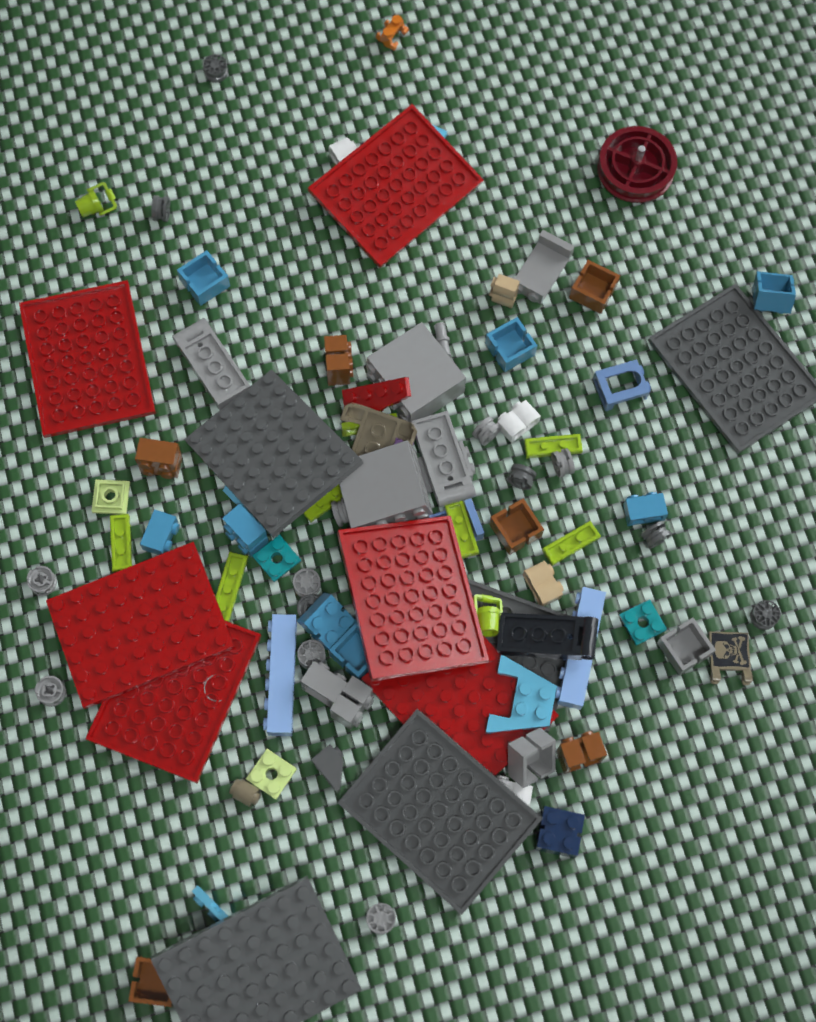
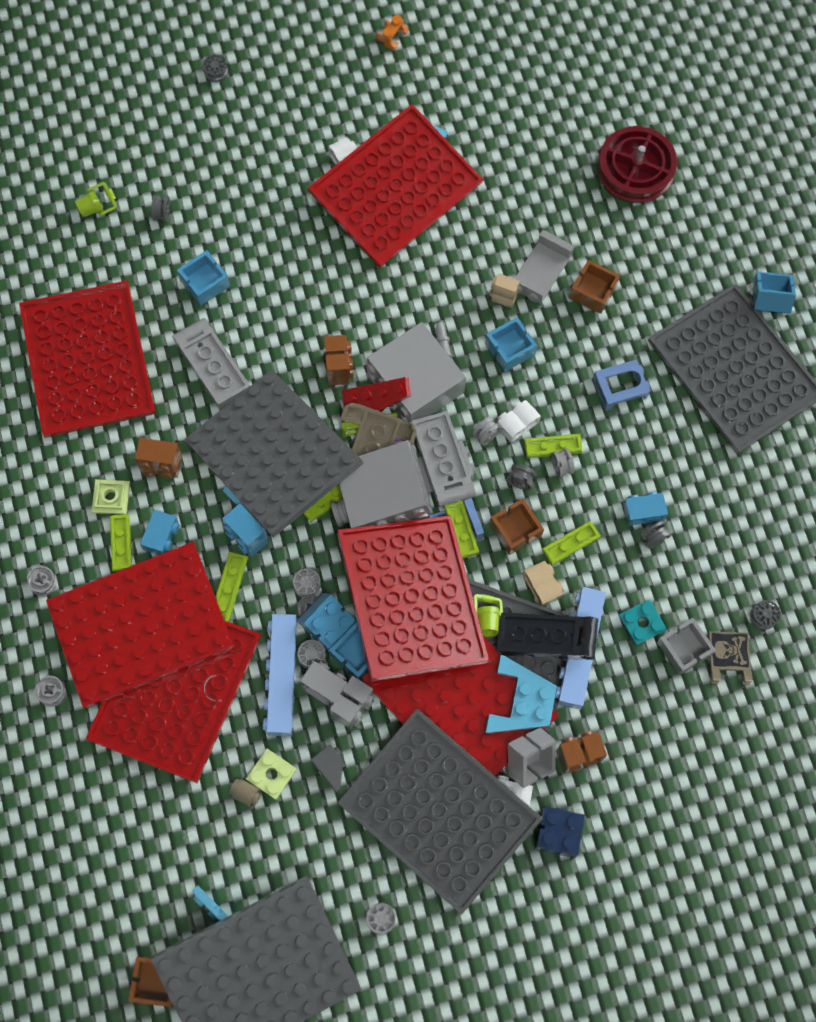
(276, 547): teal piece -> none

